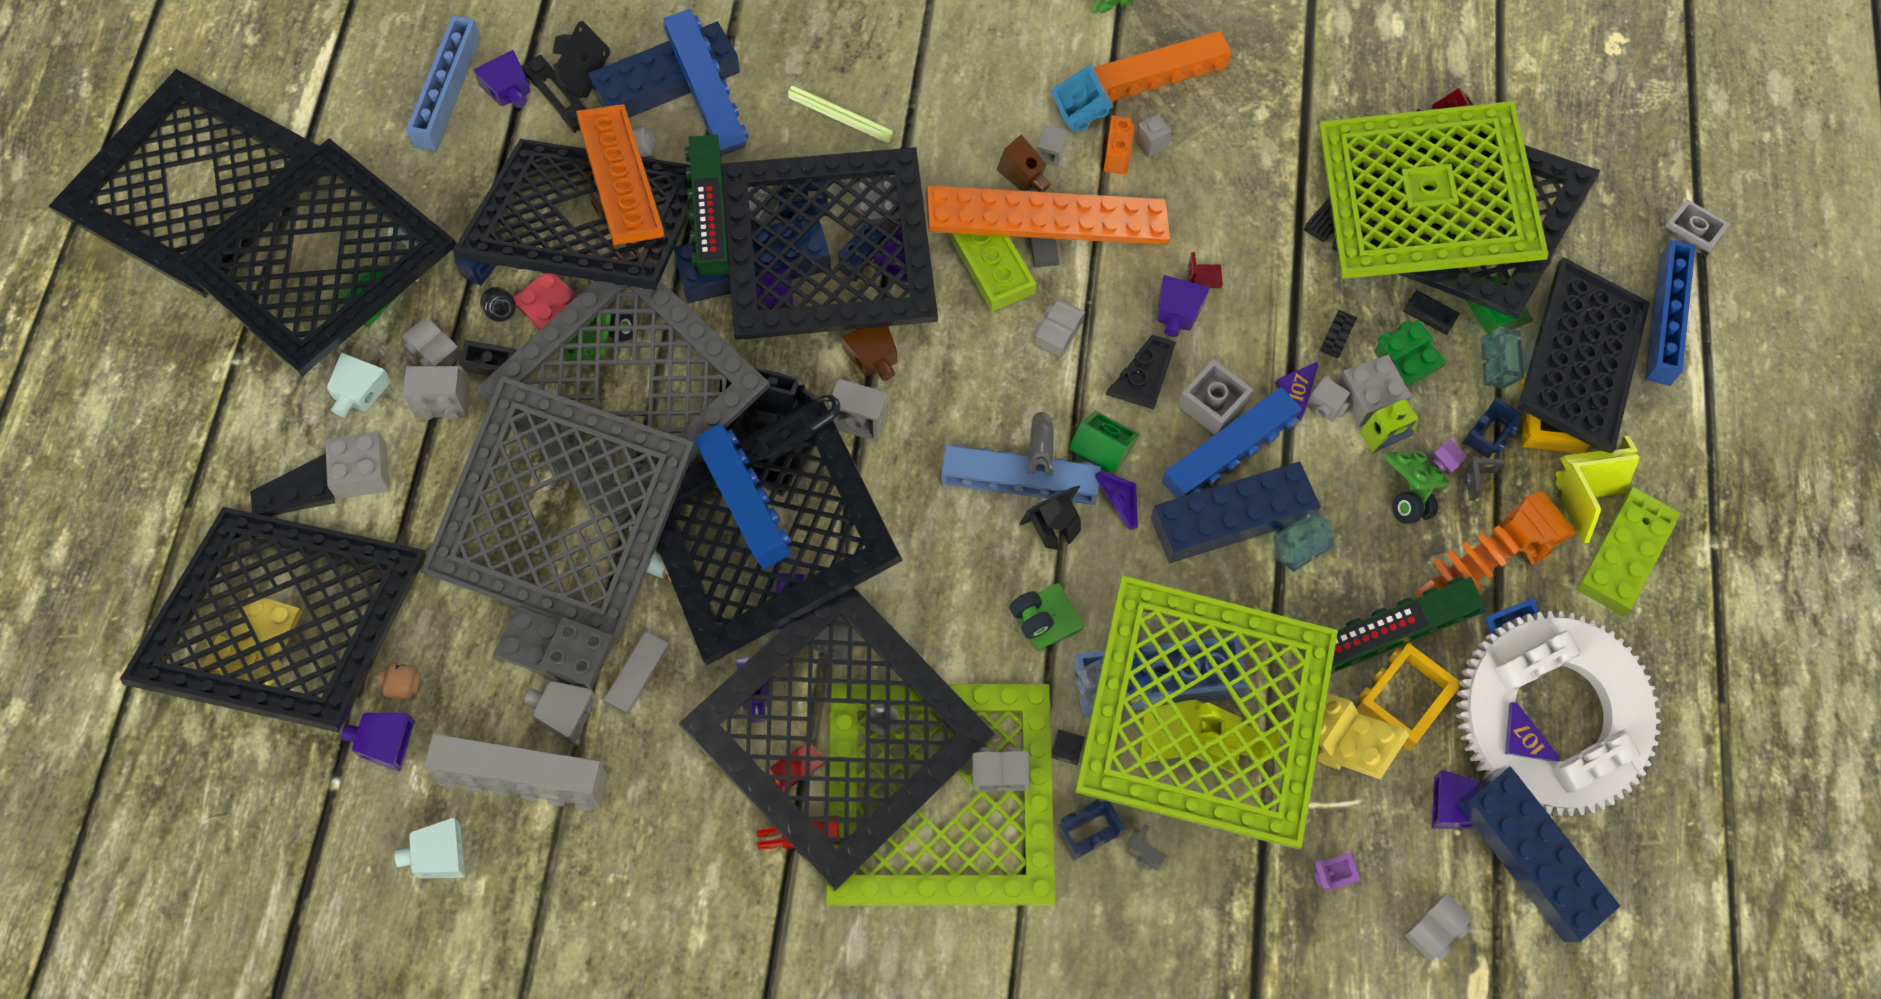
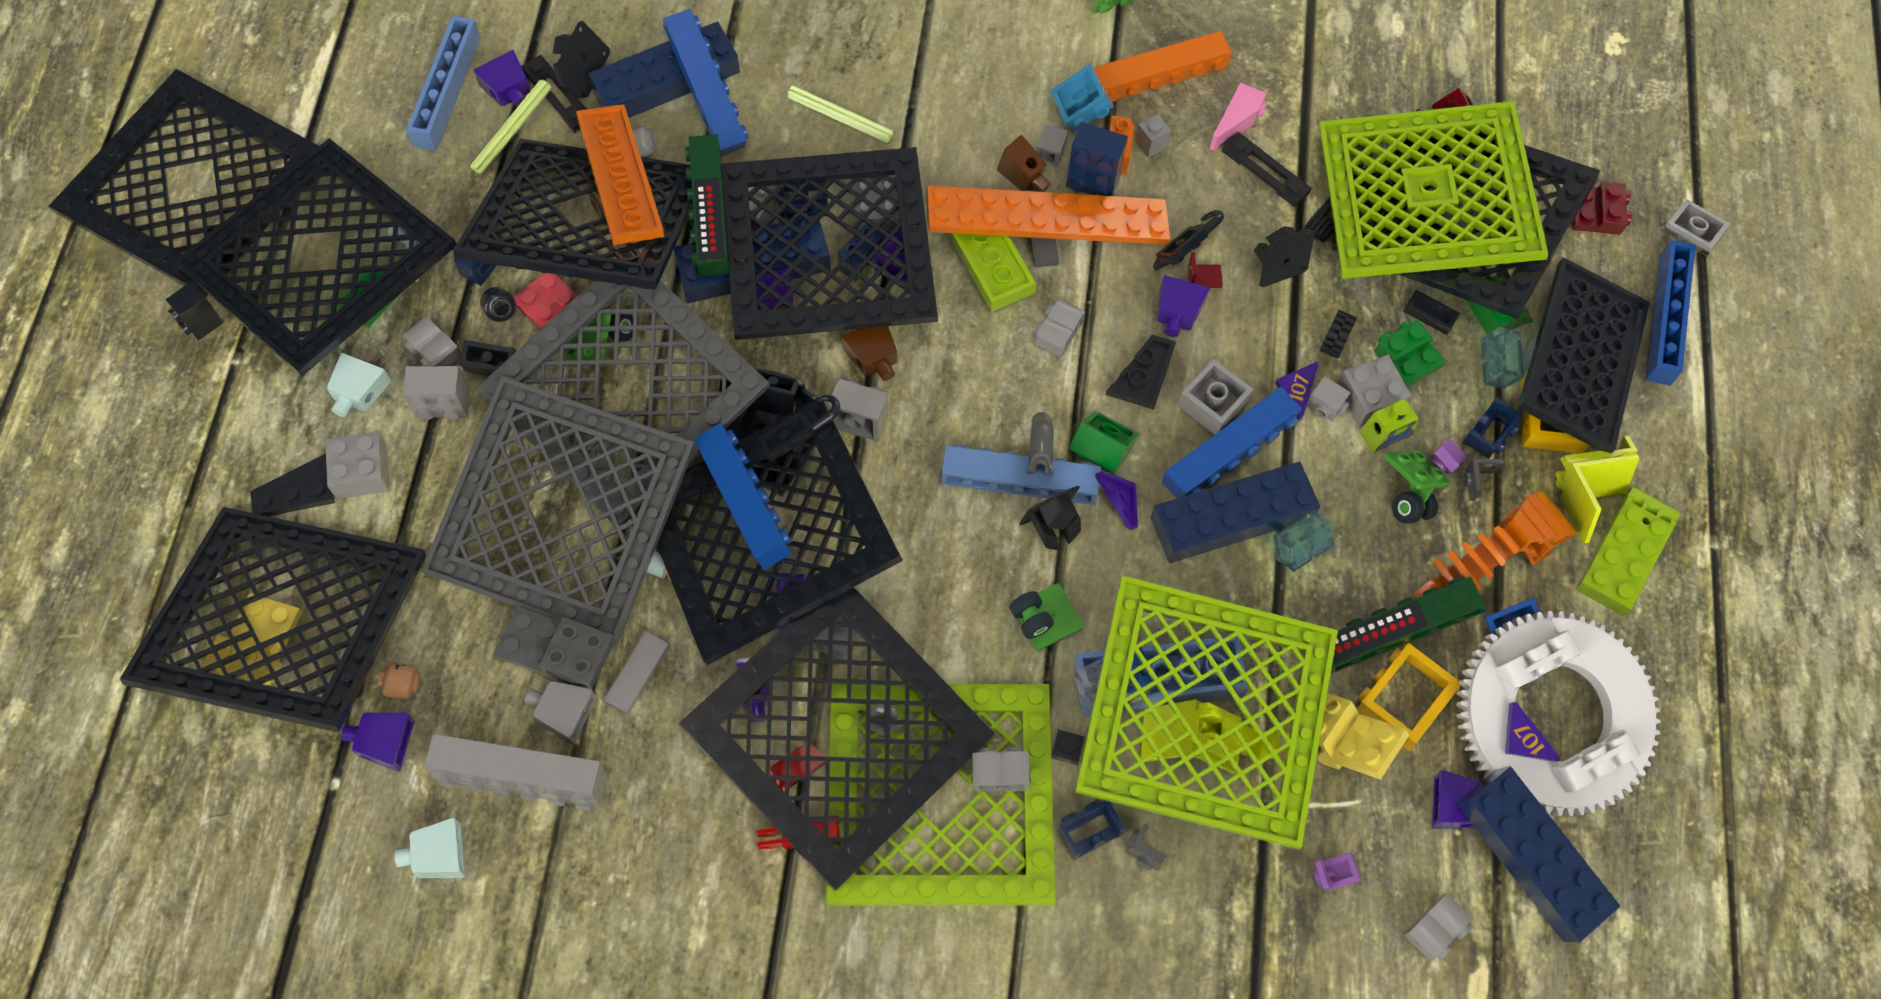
(193, 311): none -> black brick
(510, 127): none -> yellowish green axle
(1096, 160): none -> dark blue brick
(1187, 241): none -> black plate
(1240, 114): none -> bright pink slope
(1284, 255): none -> black piece
(1292, 190): none -> black container
(1605, 209): none -> dark red plate

